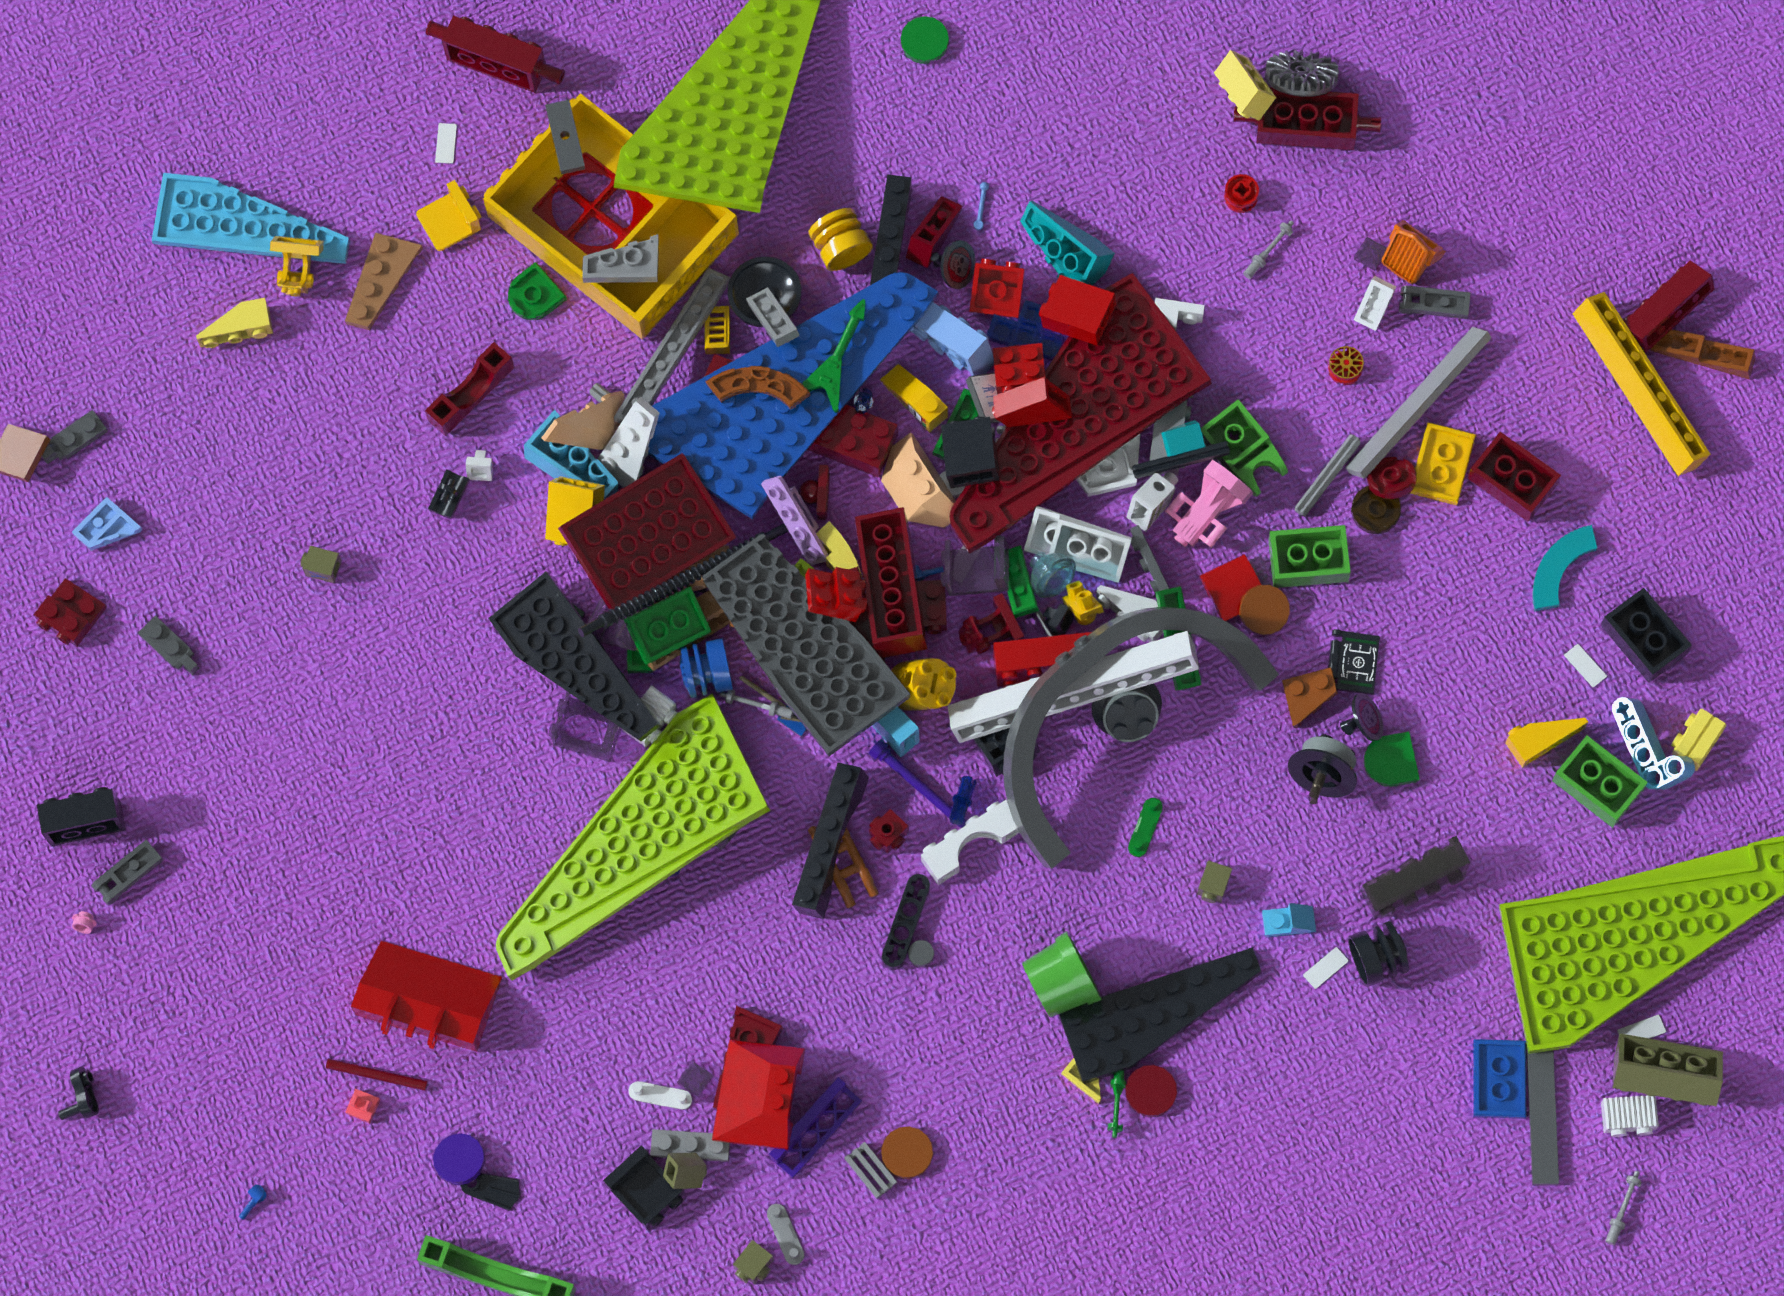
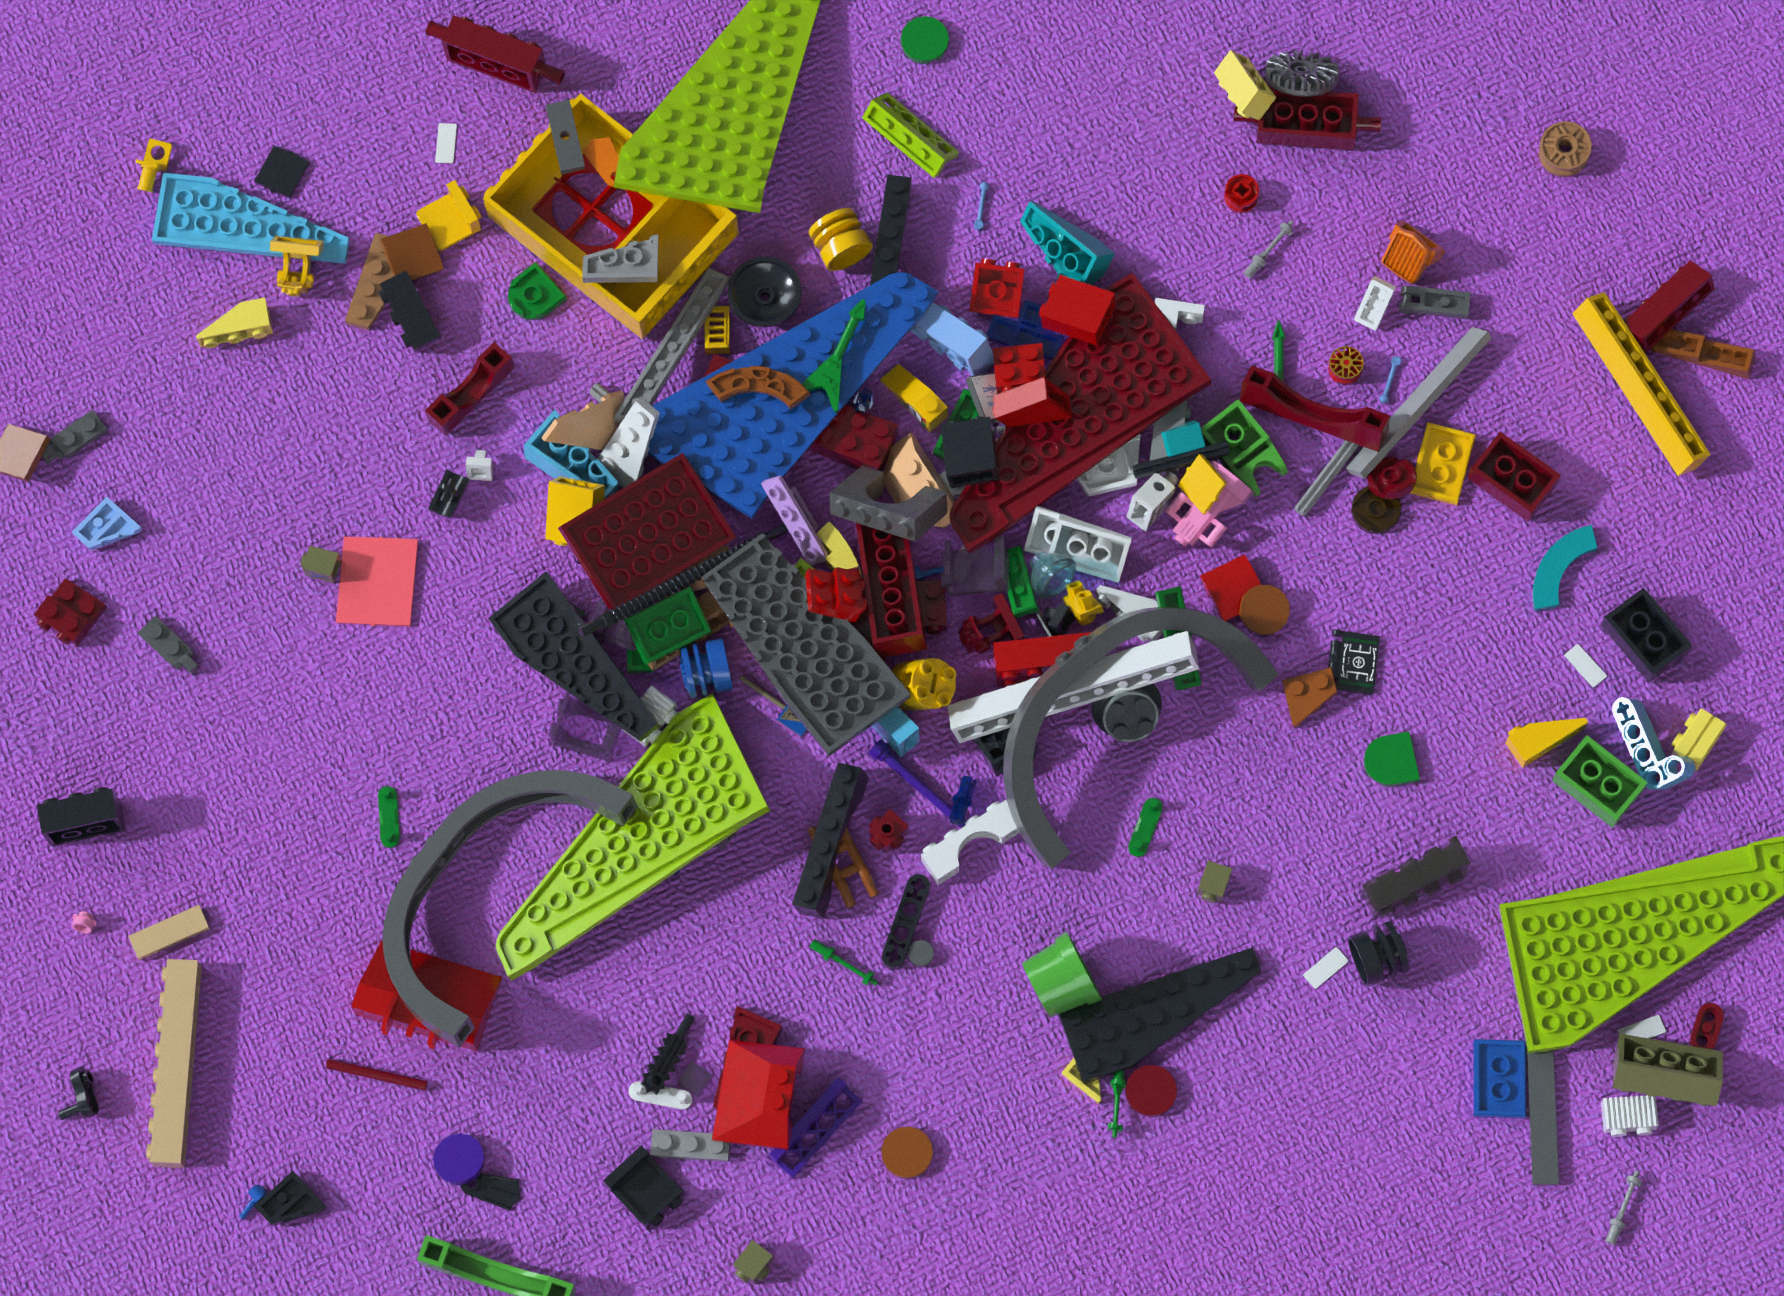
(127, 872): dark grey plate -> none
(152, 166): none -> yellow bracket
(169, 932): none -> tan tile
(175, 1063): none -> tan brick
(282, 172): none -> black piece
(289, 1201): none -> black wing
(362, 1106): coral tile -> none
(377, 581): none -> coral piece
(388, 817): none -> green piece
(408, 311): none -> black brick
(412, 252): none -> dark orange tile
(442, 846): none -> dark grey arch
(603, 158): none -> orange piece
(668, 1055): none -> black piece
(684, 1170): olive brick -> none
(772, 317): light grey plate -> none
(774, 708): light grey piece -> none
(785, 1234): light grey piece -> none
(817, 492): dark red tile -> none
(828, 954): none -> green piece
(857, 1153): light grey tile -> none
(908, 135): none -> lime fence
(908, 519): none -> flat silver arch
(933, 231): dark red slope -> none
(956, 264): shield -> none
(1148, 561): dark grey tile -> none
(1202, 484): none -> yellow piece
(1271, 394): none -> dark red arch
(1279, 338): none -> green piece
(1289, 921): medium azure slope -> none
(1309, 556): bright green brick -> none
(1324, 768): black piece -> none
(1365, 718): shield -> none
(1370, 253): clear purple tile -> none
(1395, 362): none -> medium blue hinge
(1560, 162): none -> medium nougat wheel
(1707, 1029): none -> dark red plate

